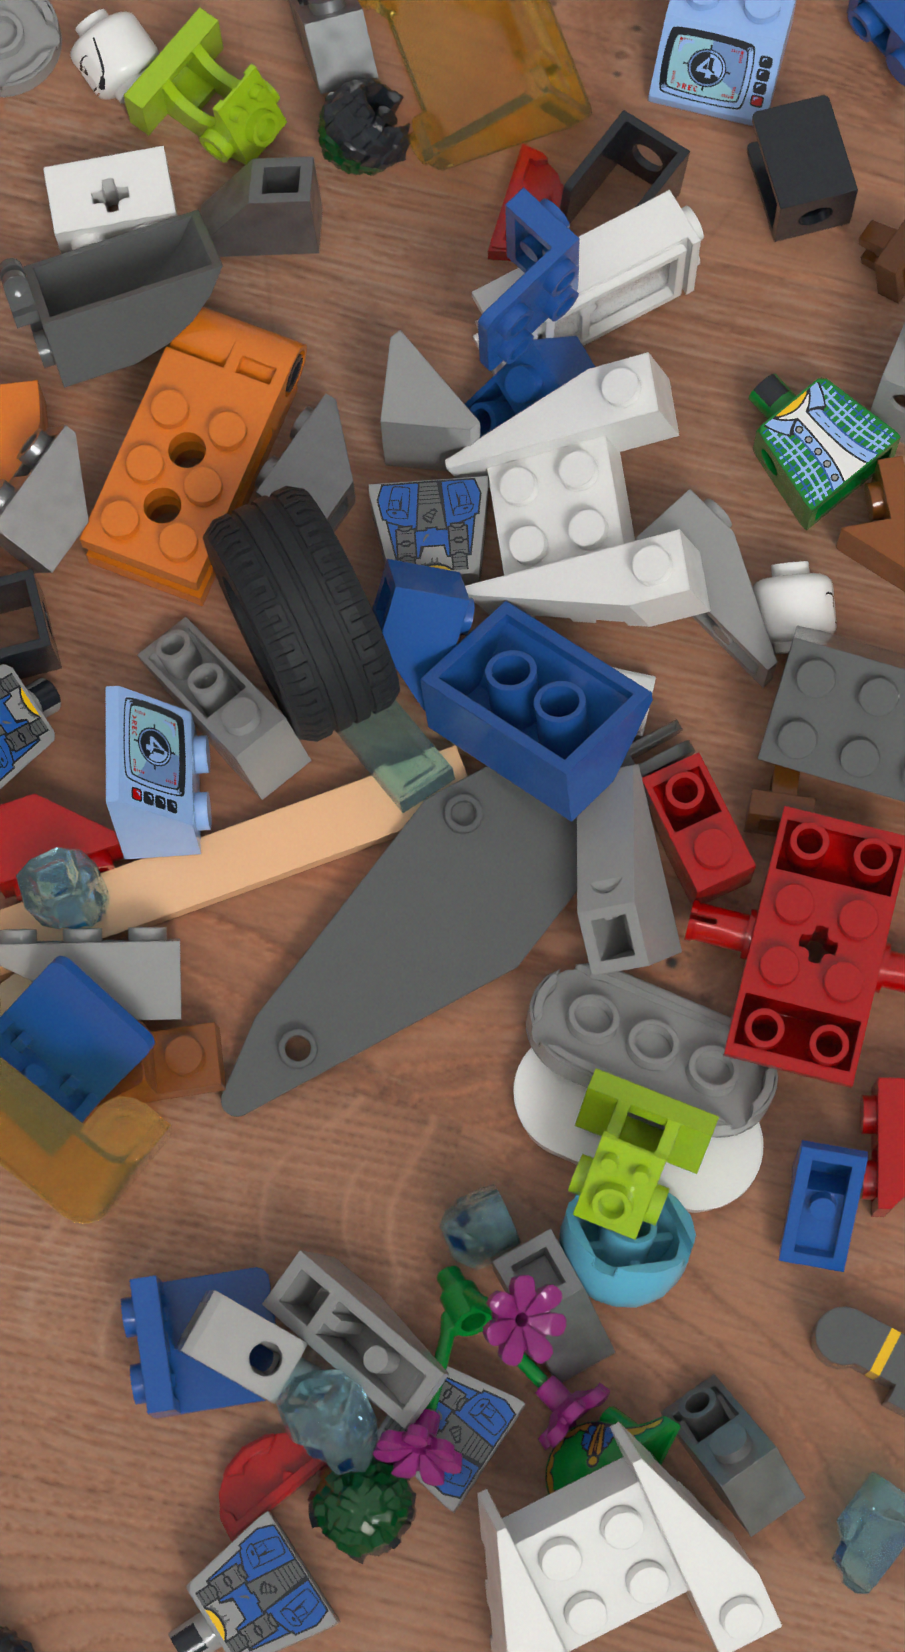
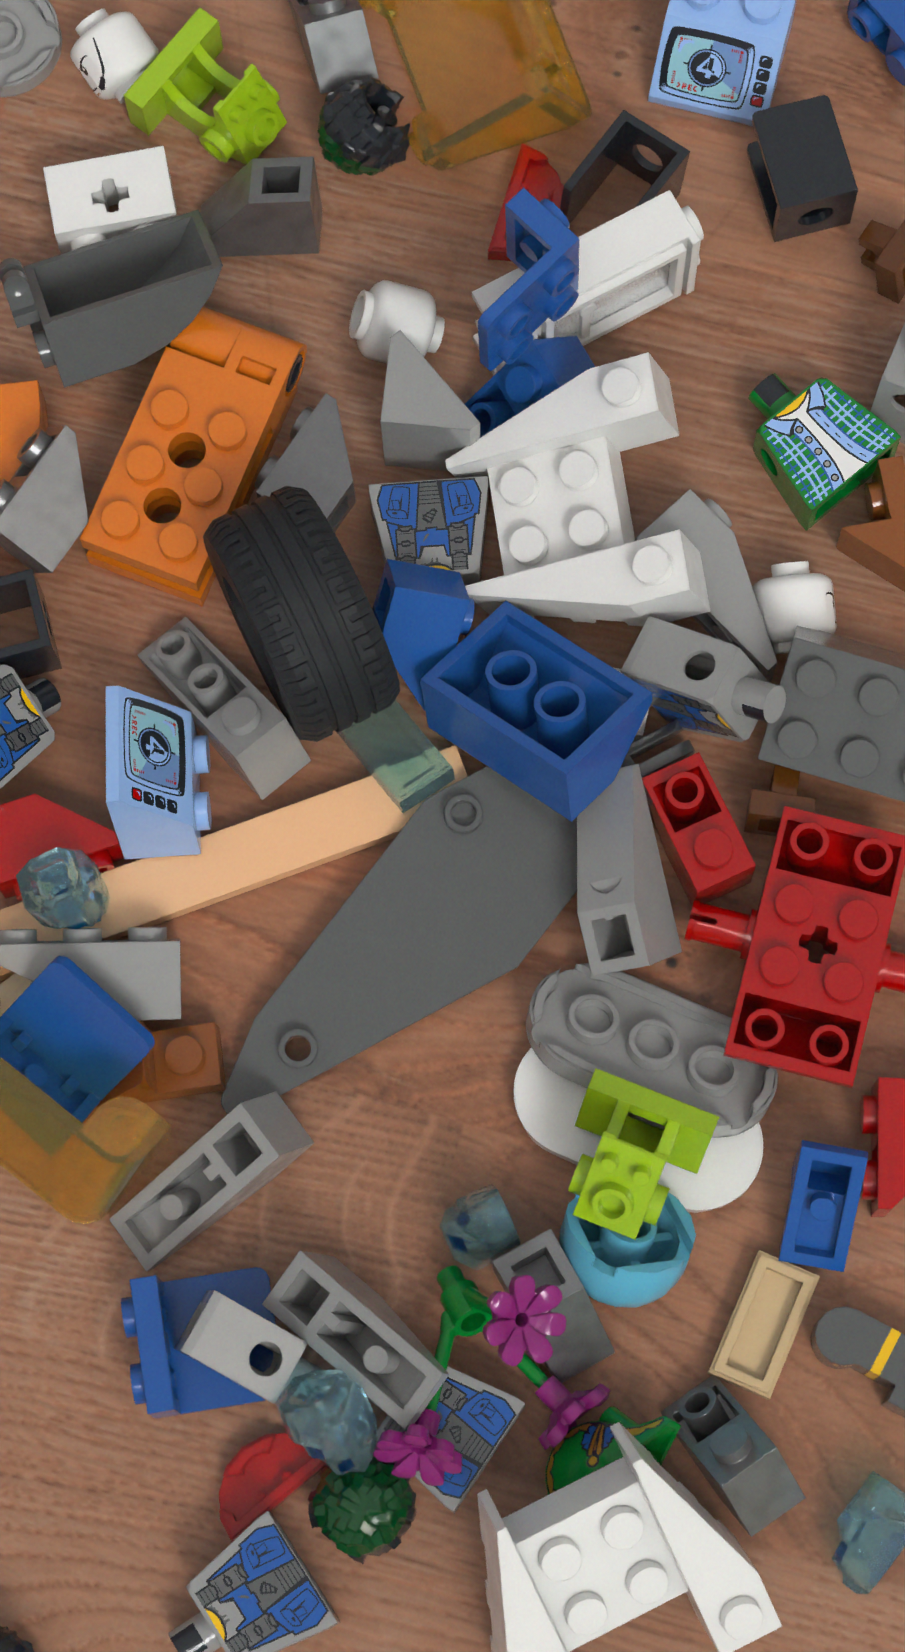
(211, 1178): none -> light grey slope
(393, 308): none -> white head
(702, 681): none -> light grey torso
(763, 1325): none -> tan tile

